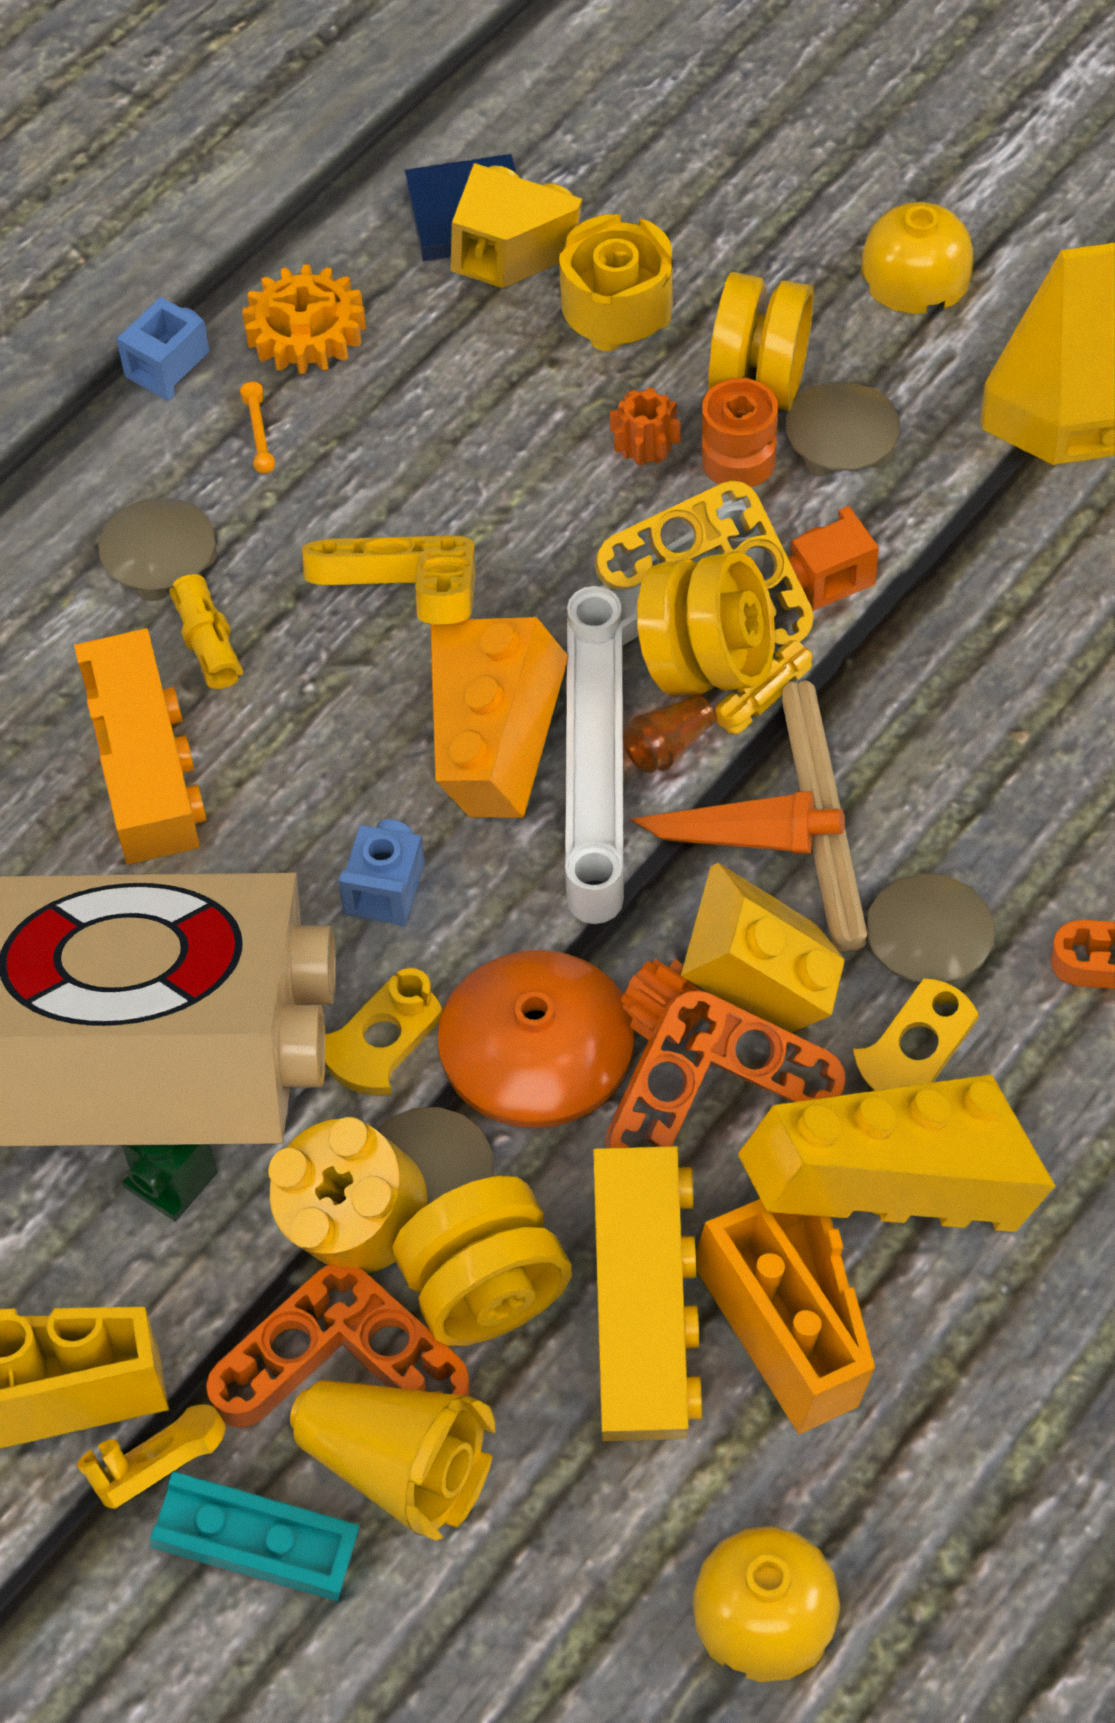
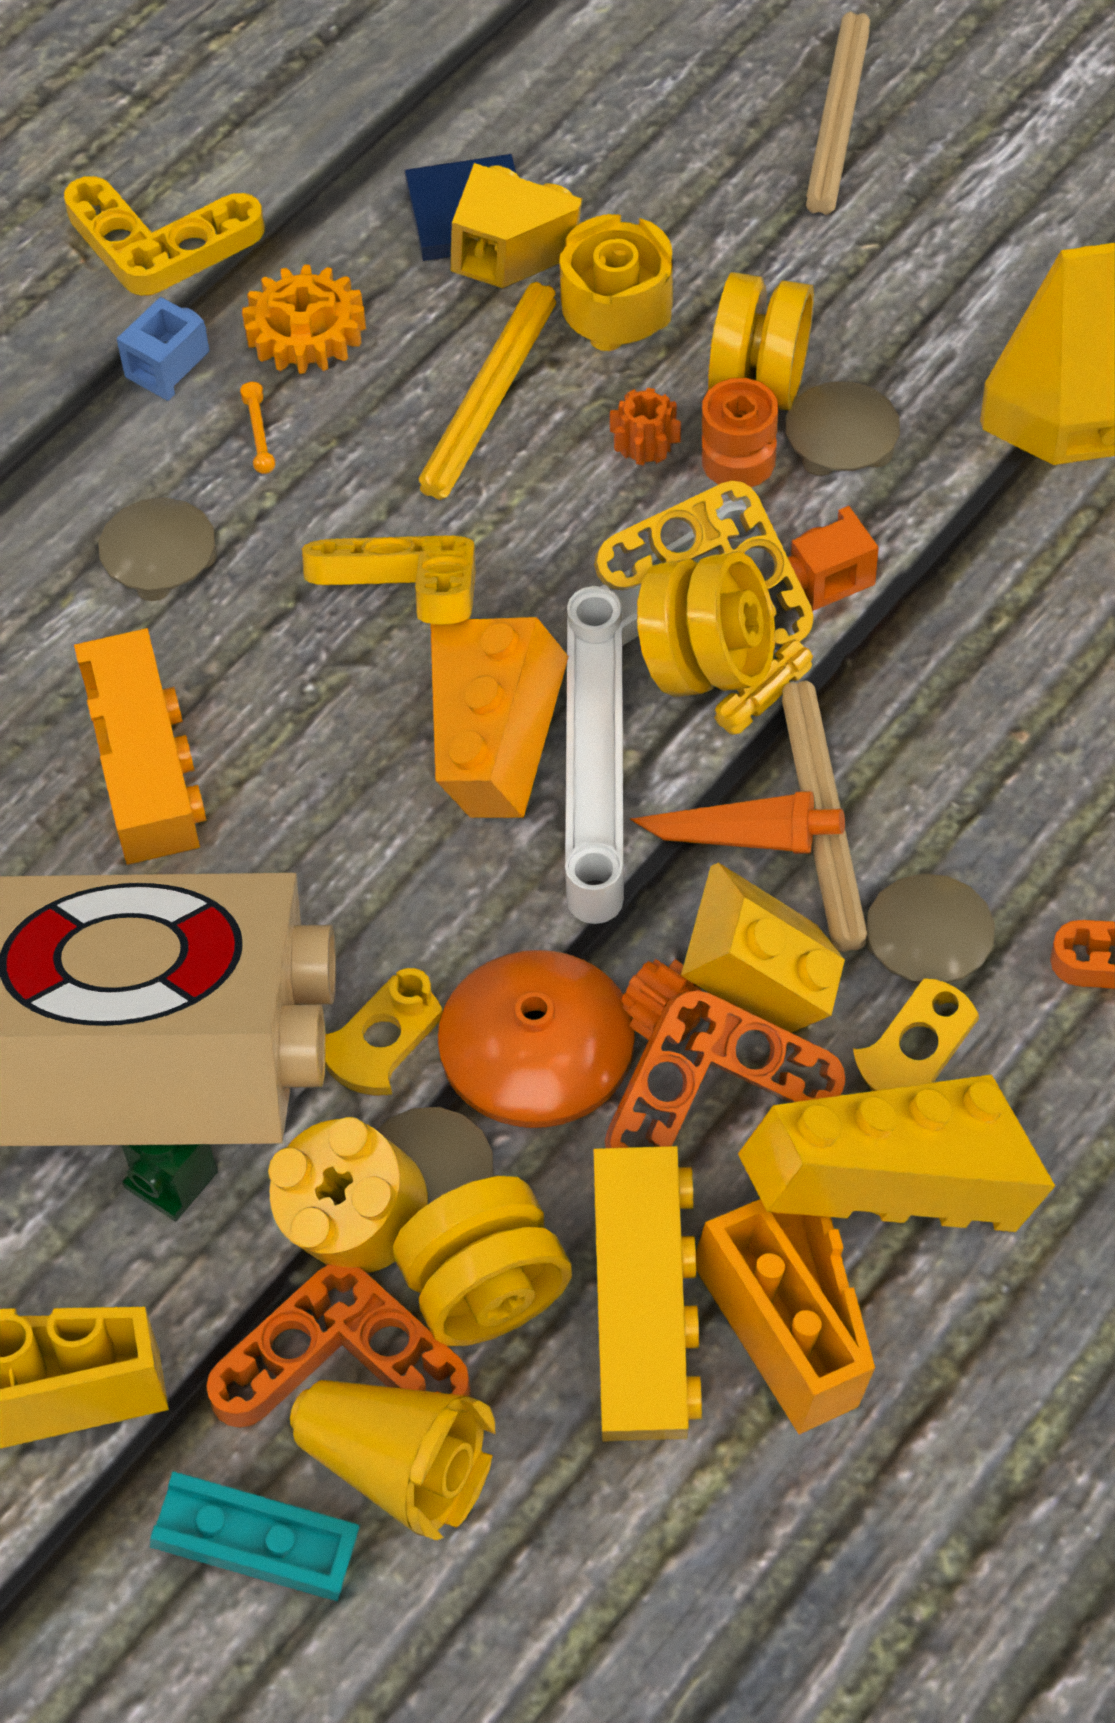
(126, 1475): yellow piece -> none
(205, 631): yellow pin -> none
(234, 217): none -> yellow beam
(382, 873): medium blue brick -> none
(487, 391): none -> yellow axle
(666, 733): clear orange cone -> none
(766, 1603): yellow cylinder -> none
(838, 113): none -> tan axle
(917, 257): yellow cylinder -> none

